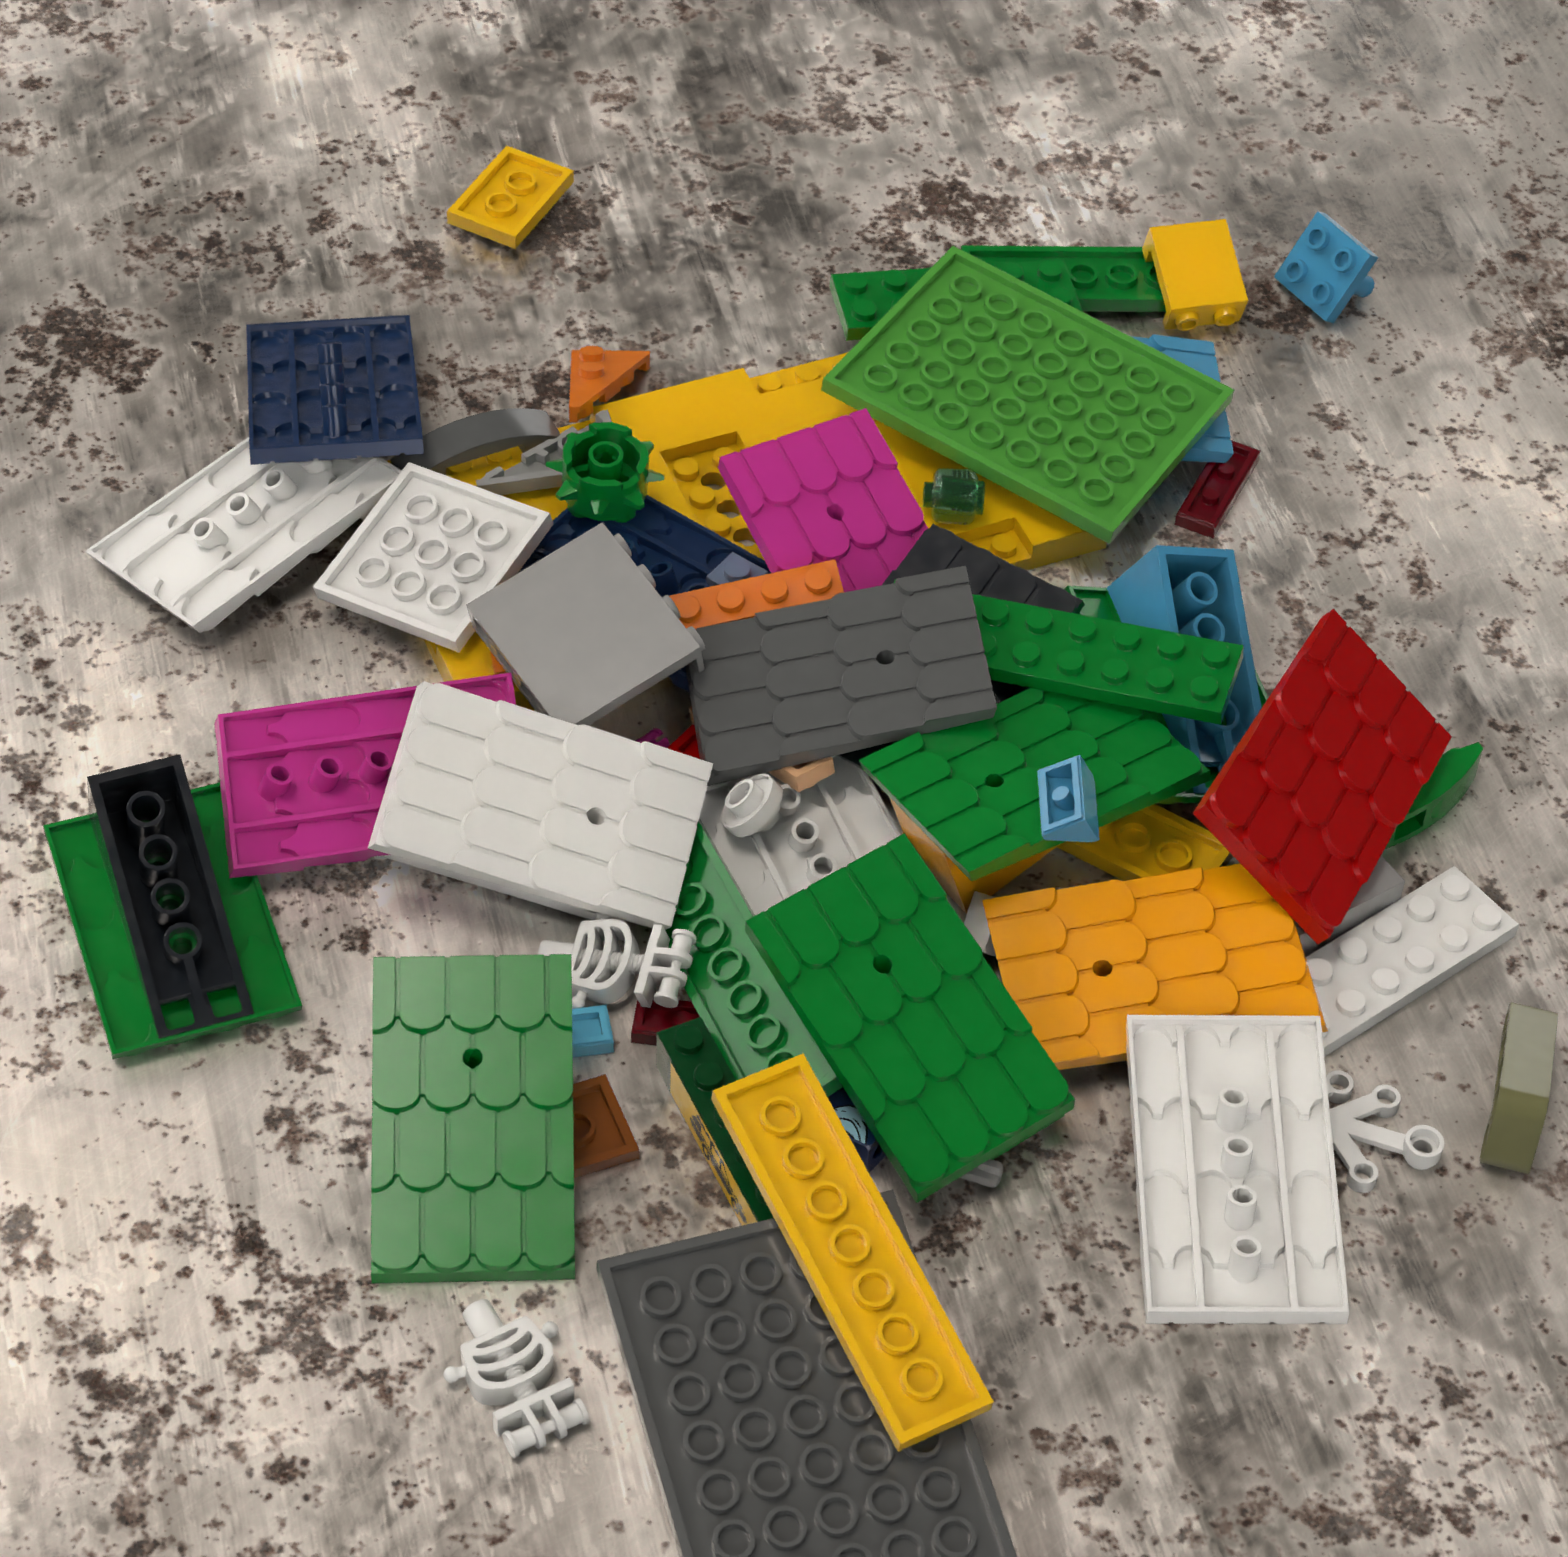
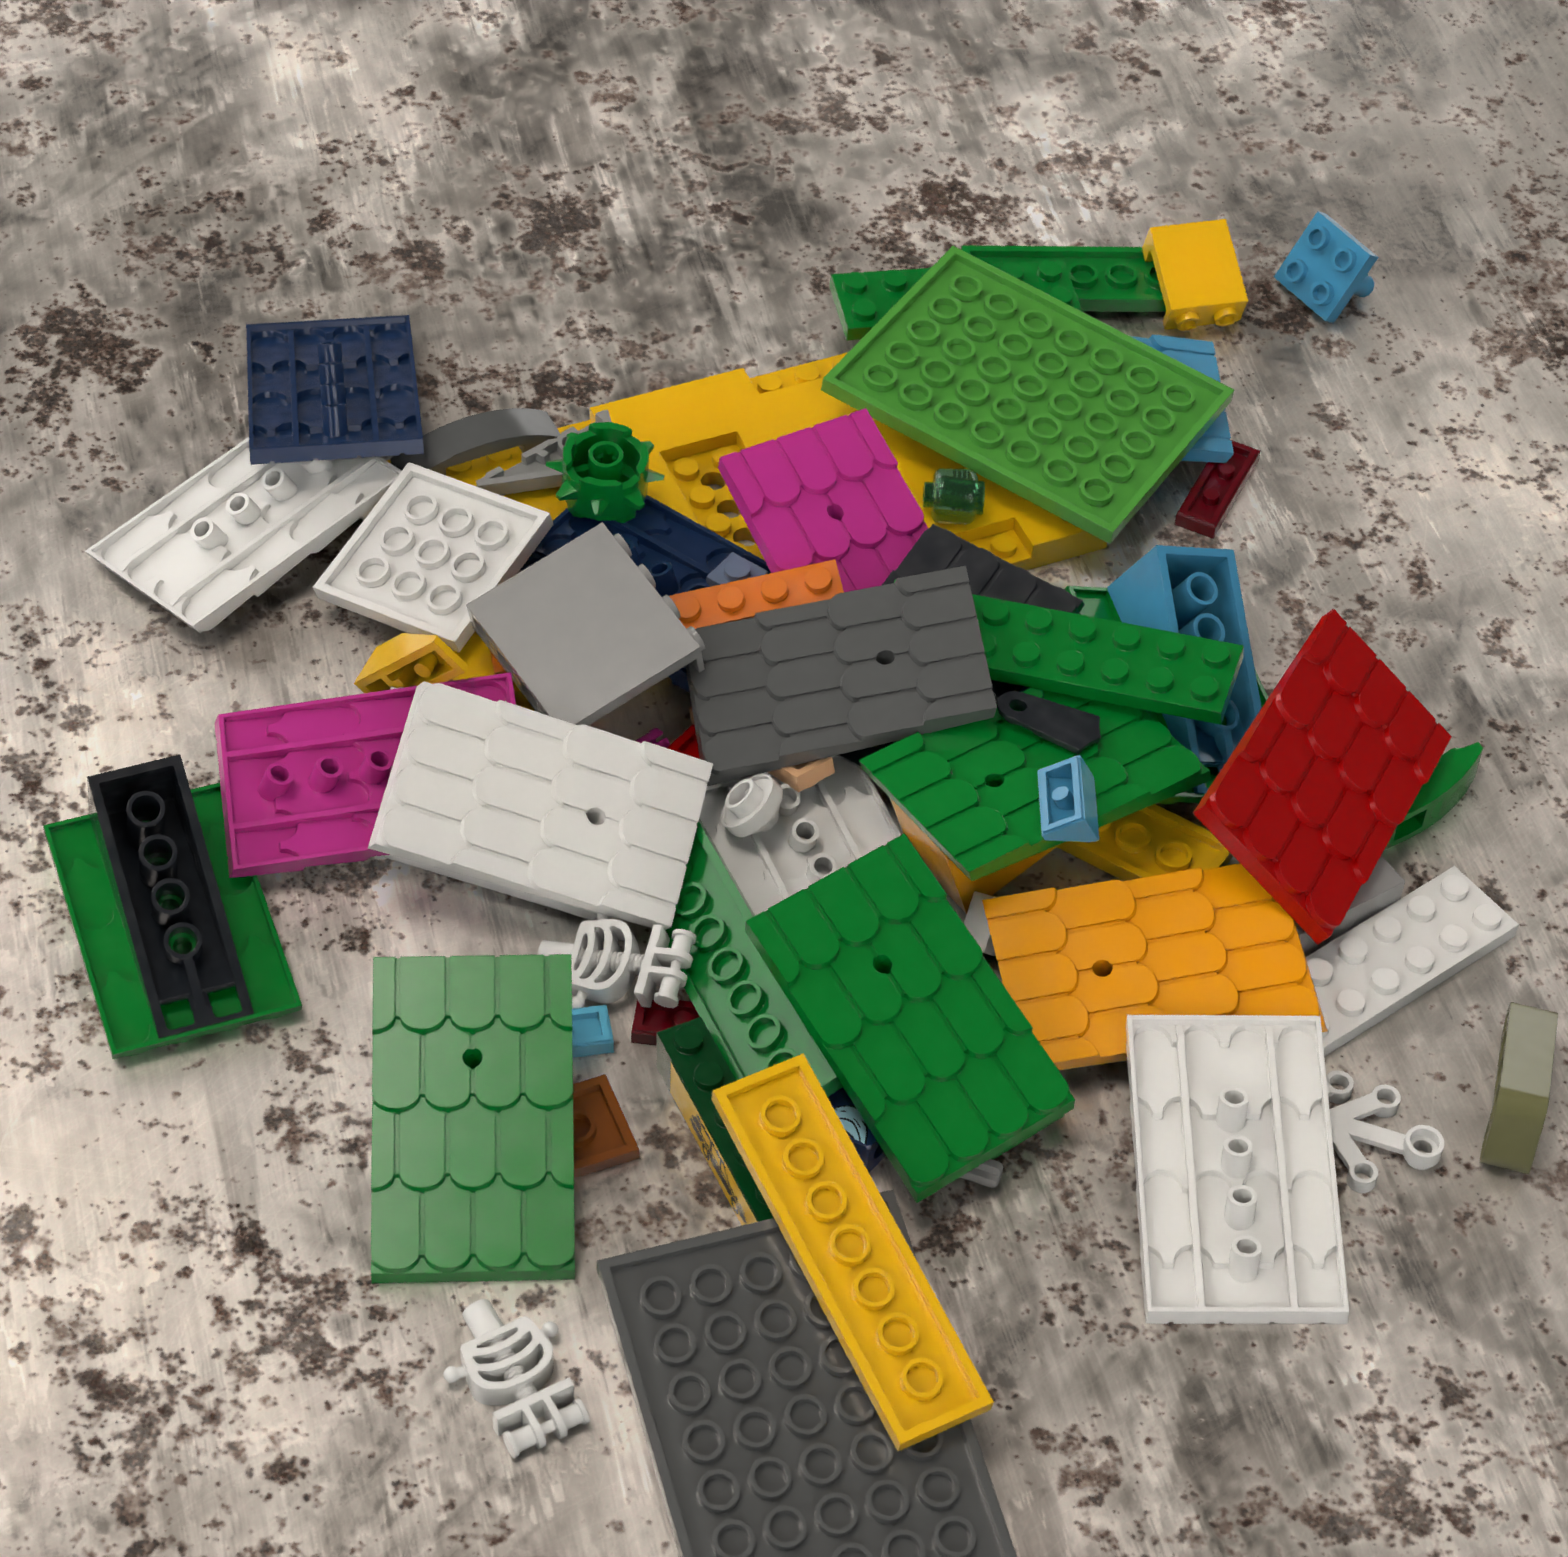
(409, 662): none -> yellow slope
(510, 197): yellow plate -> none
(600, 375): orange wing -> none
(1050, 720): none -> black piece

